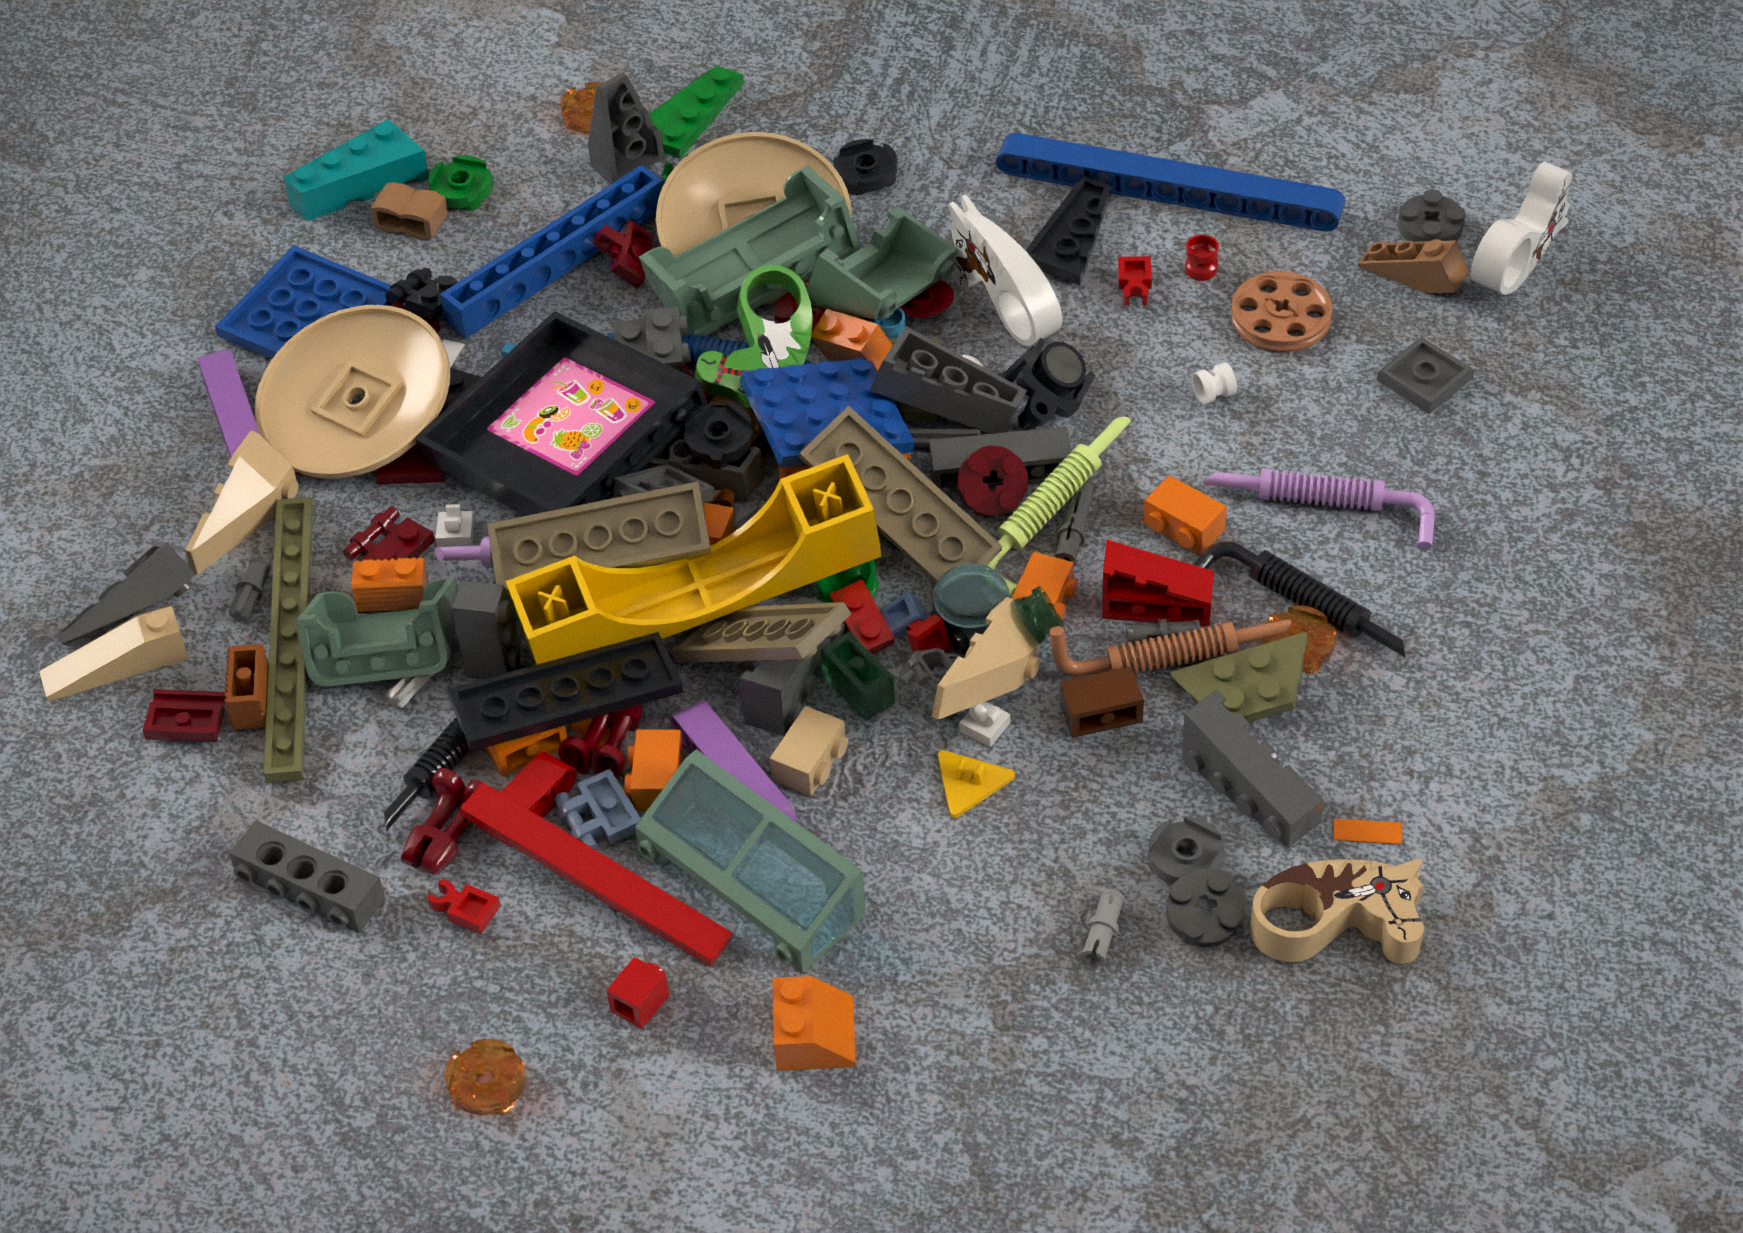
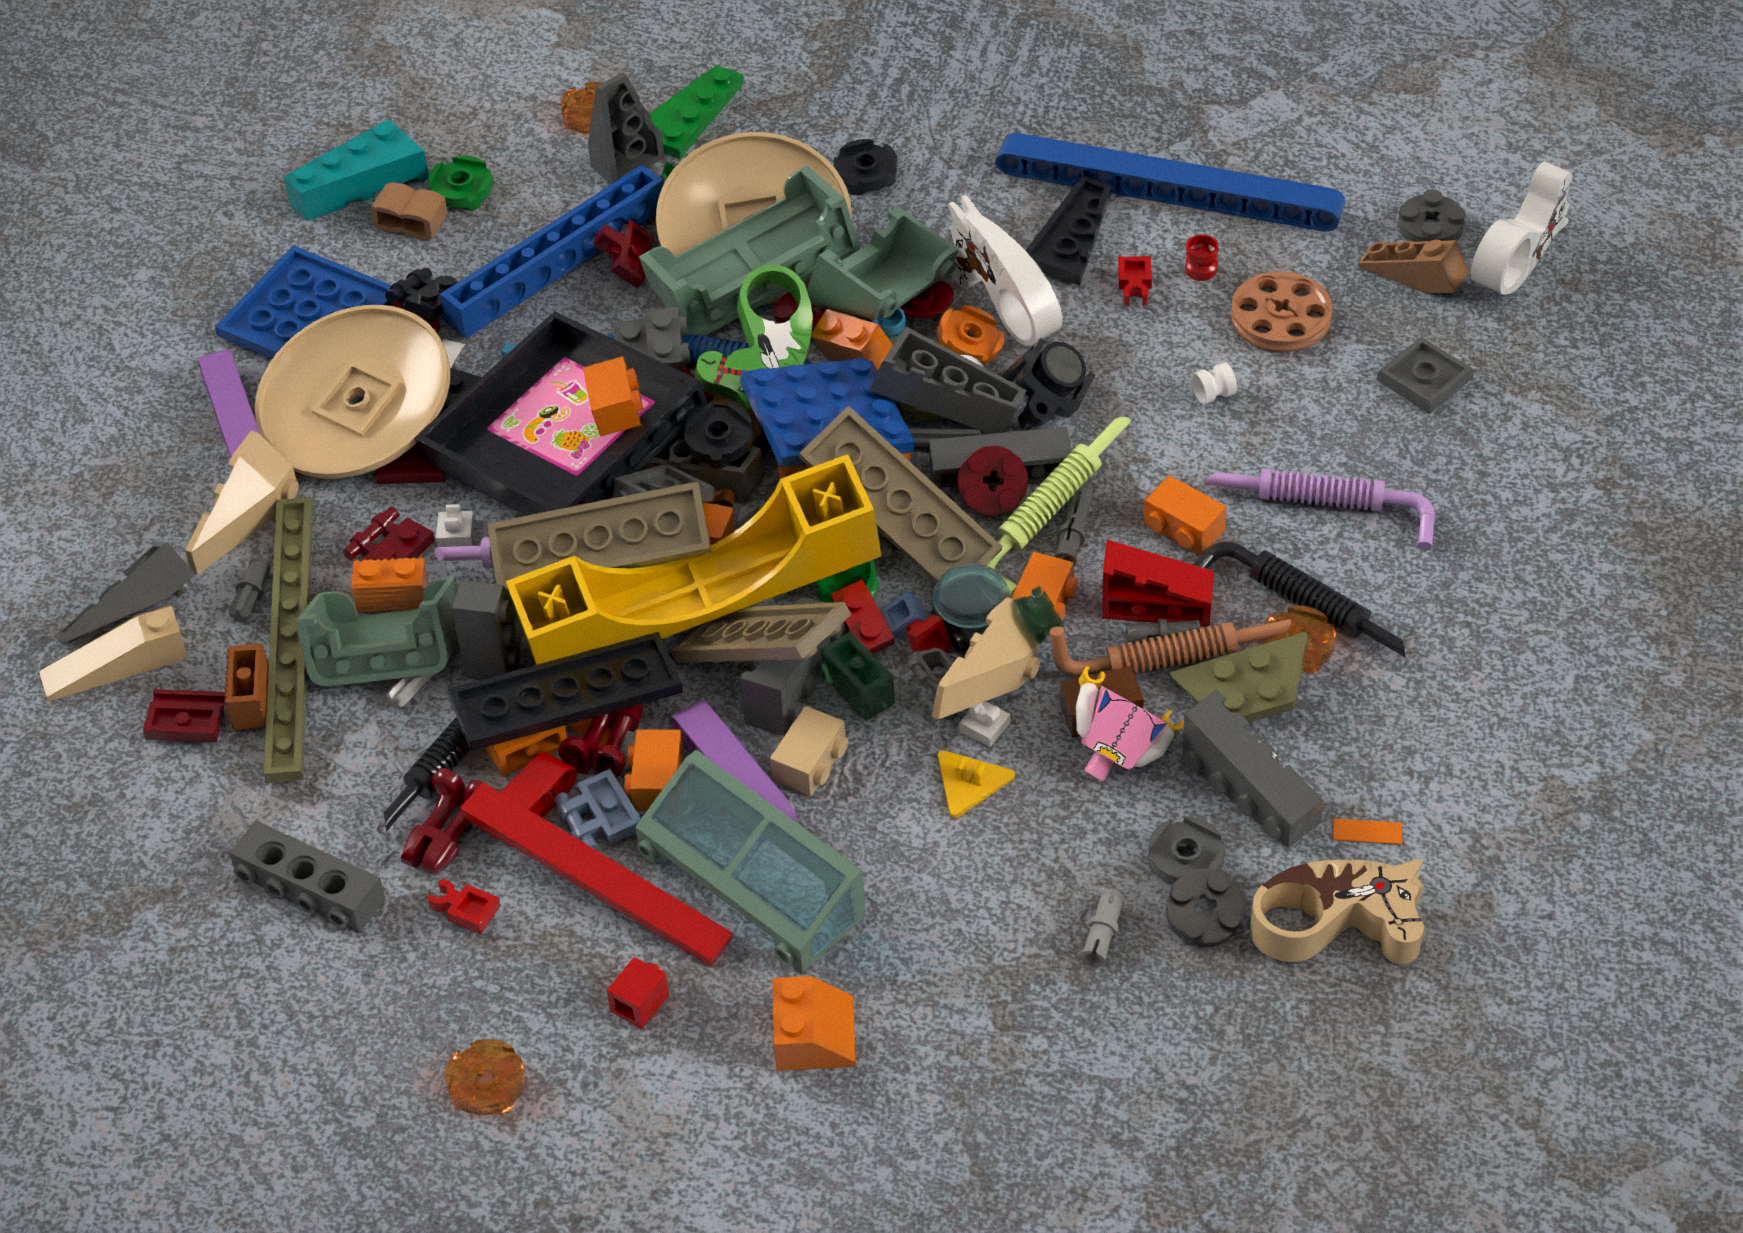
(613, 395): none -> orange brick
(986, 340): none -> orange plate
(1118, 728): none -> torso

